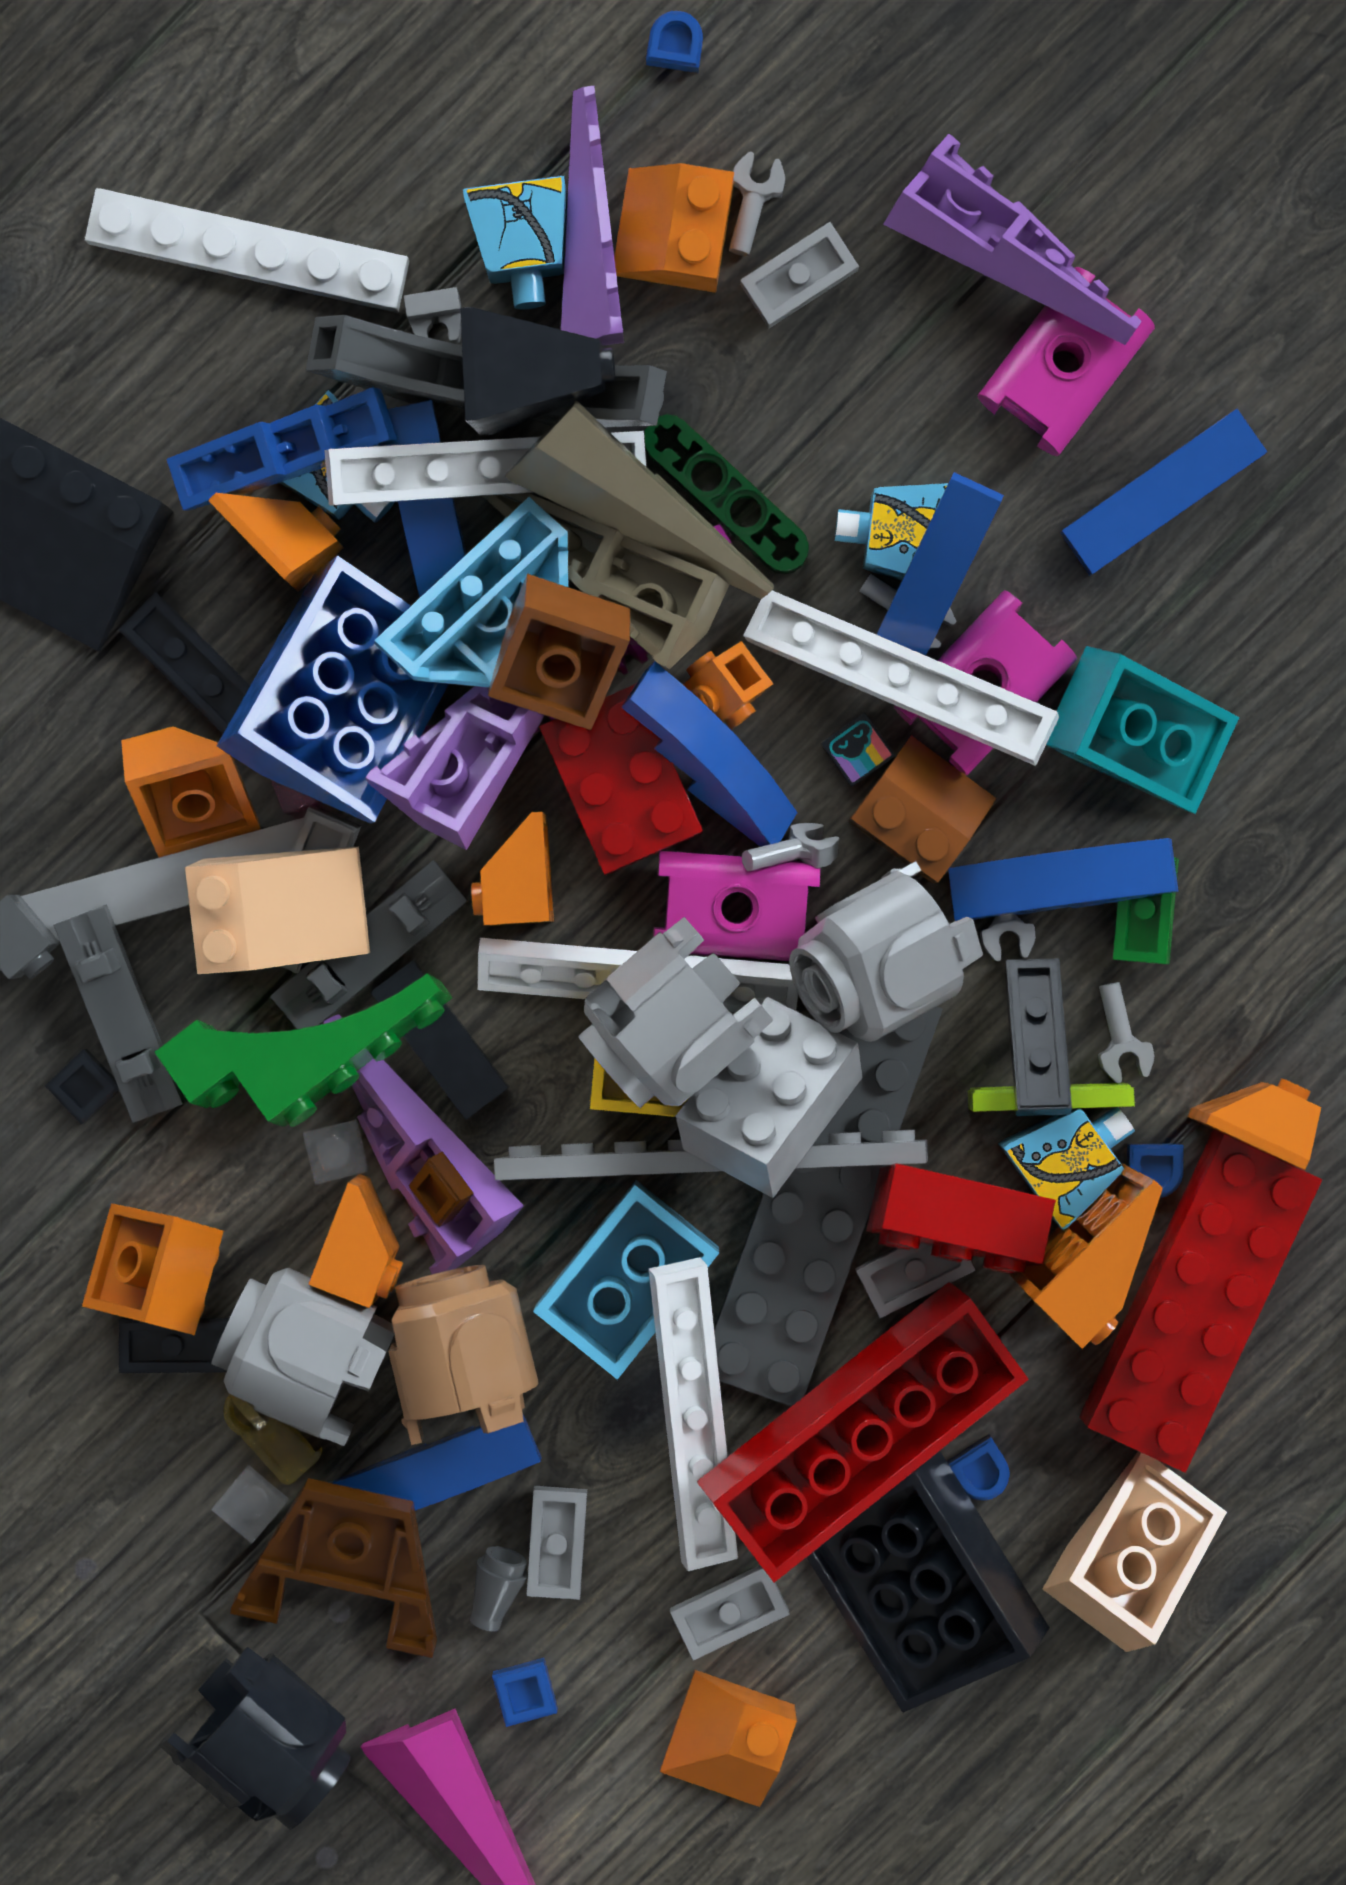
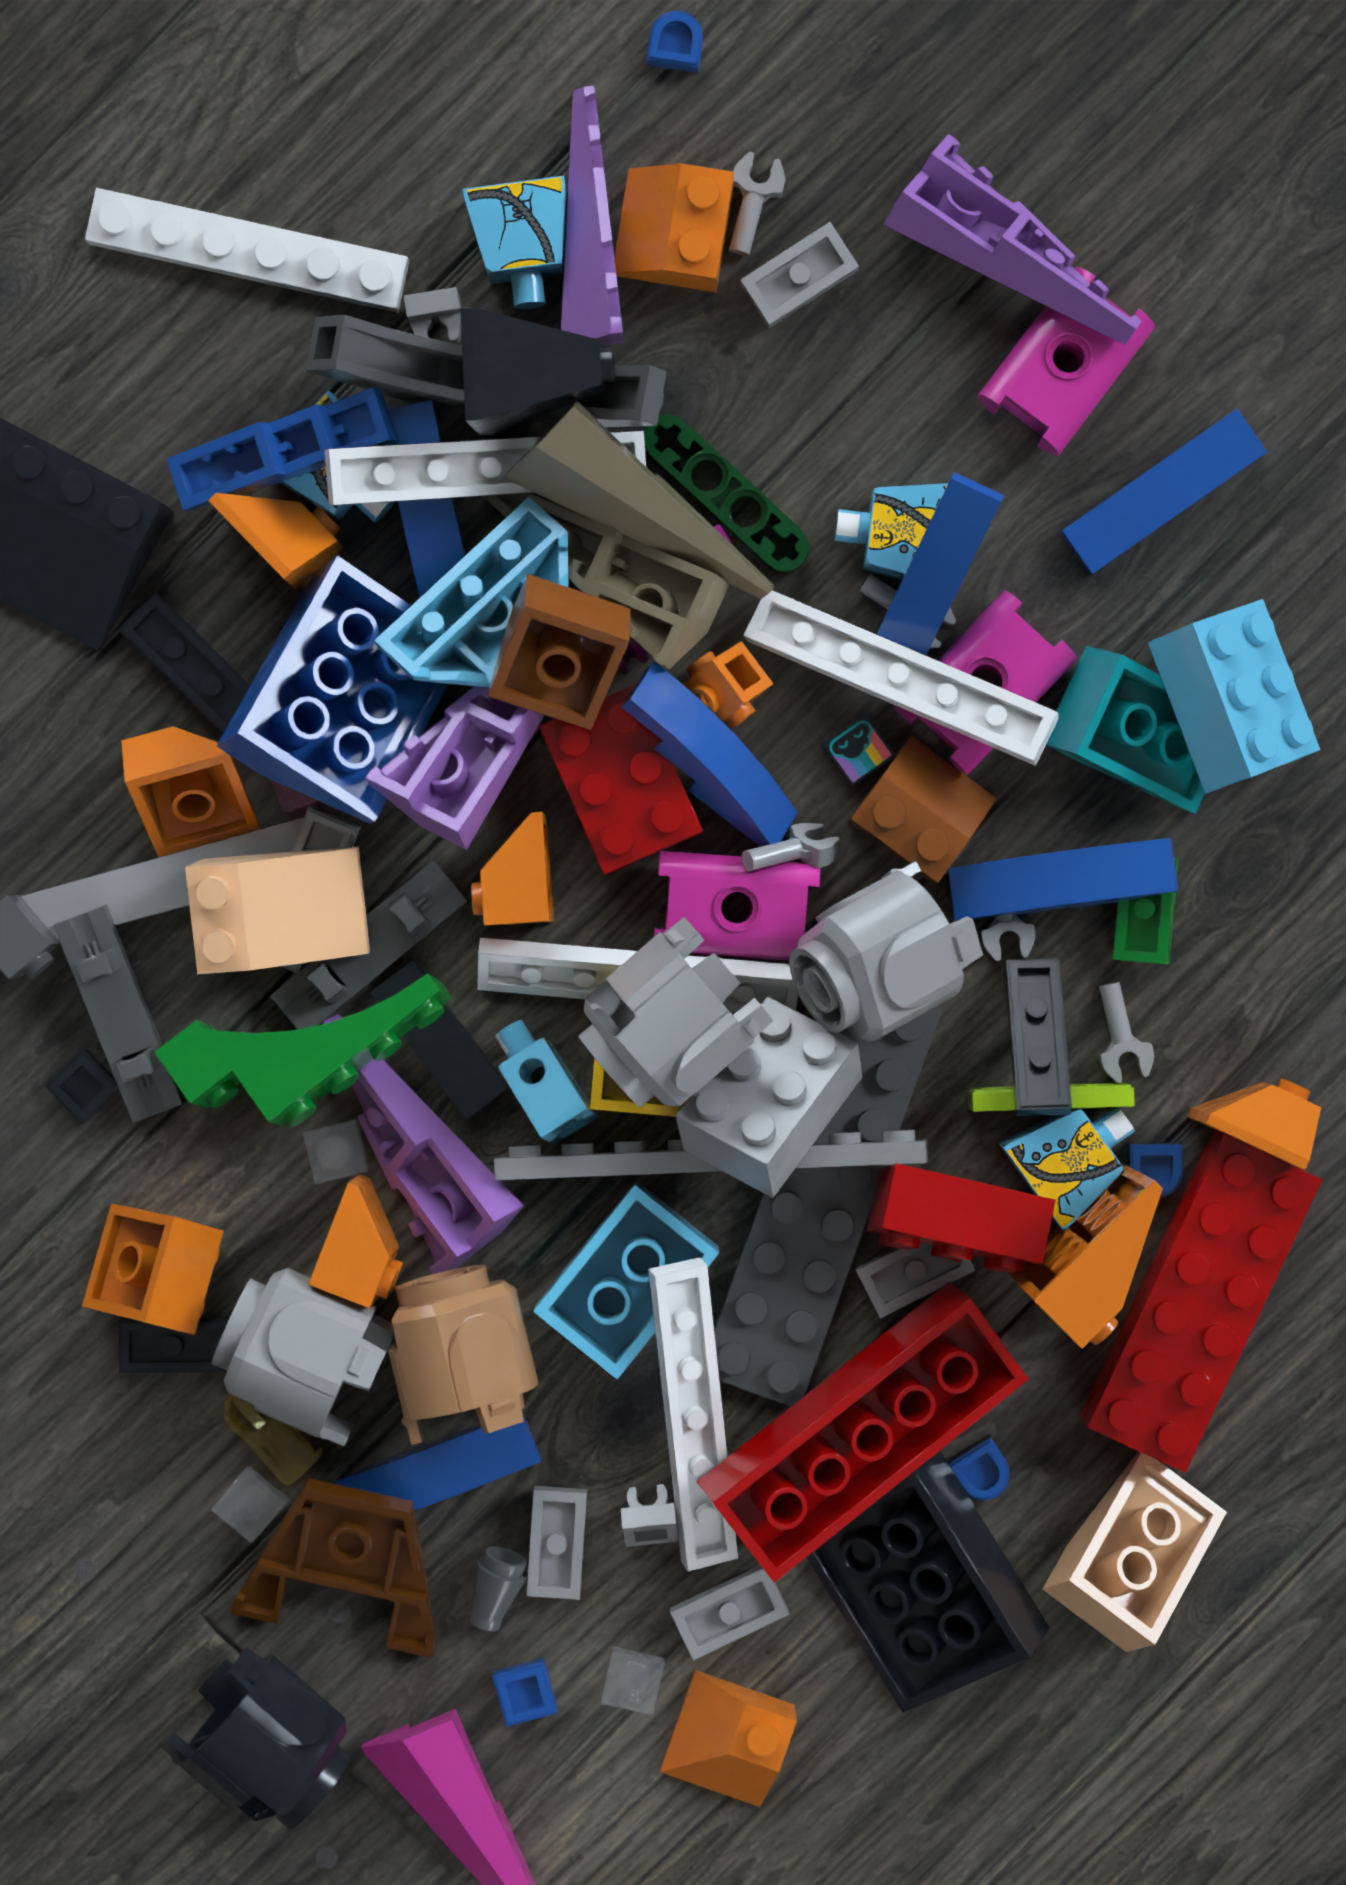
(440, 1189): reddish brown tile -> none
(554, 1103): none -> medium azure torso
(632, 1680): none -> clear plate
(649, 1523): none -> light grey tile
(1234, 695): none -> medium azure brick

